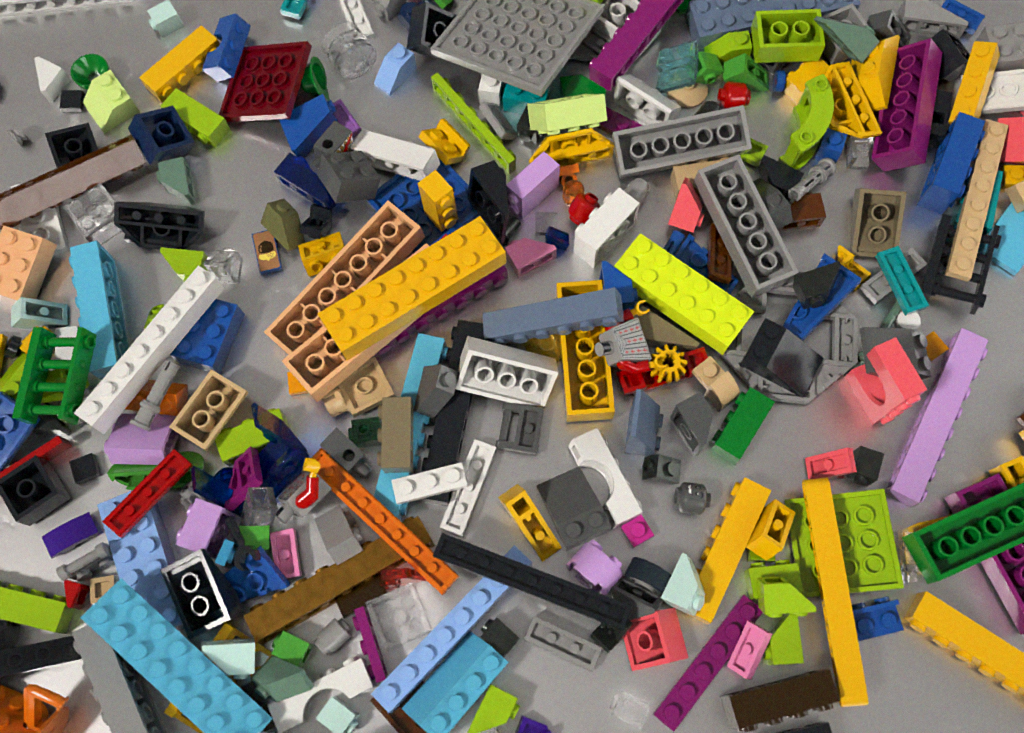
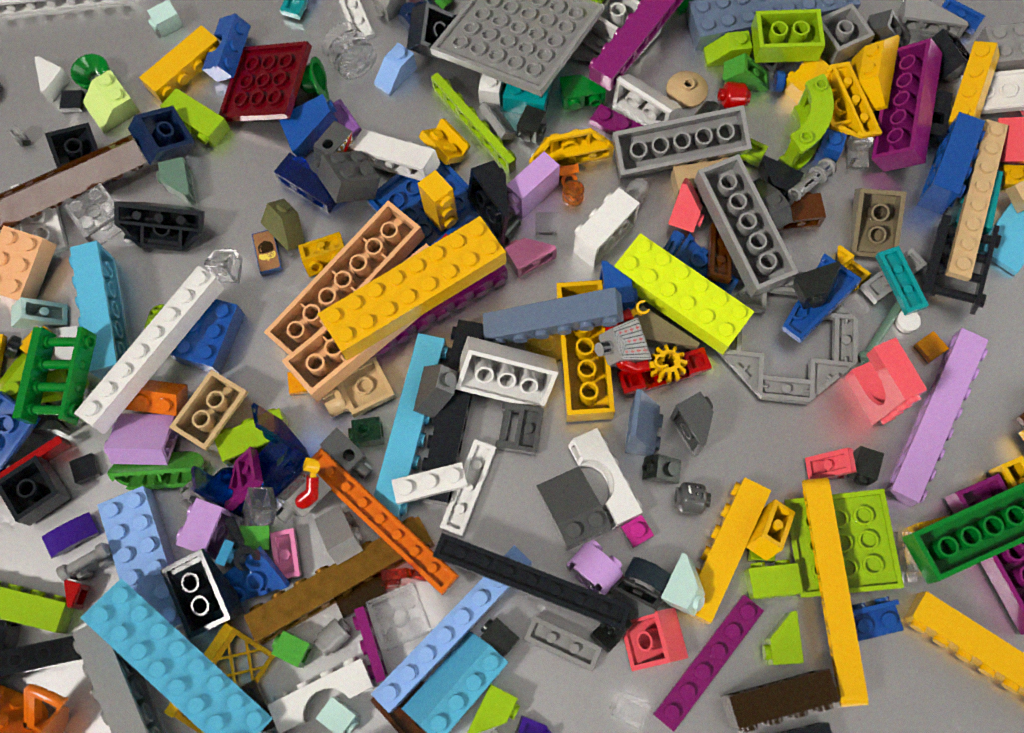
(100, 586): tan plate -> none
(147, 493): red tile -> none
(150, 406): light grey pin -> none
(184, 261): lime slope -> none
(232, 656): light aqua slope -> none
(280, 680): sand green slope -> none
(318, 223): black bracket -> none
(396, 434): dark tan brick -> none
(530, 522): yellow slope -> none
(557, 237): clear blue plate -> none
(567, 113): yellowish green brick -> none
(582, 207): red head -> none
(677, 66): clear light blue slope -> none
(708, 68): bright green brick -> none
(719, 385): tan brick -> none
(741, 425): green brick -> none
(749, 650): bright pink plate -> none
(779, 597): lime slope -> none
(782, 358): black slope -> none
(852, 39): sand green slope -> none
(912, 342): dark grey slope -> none

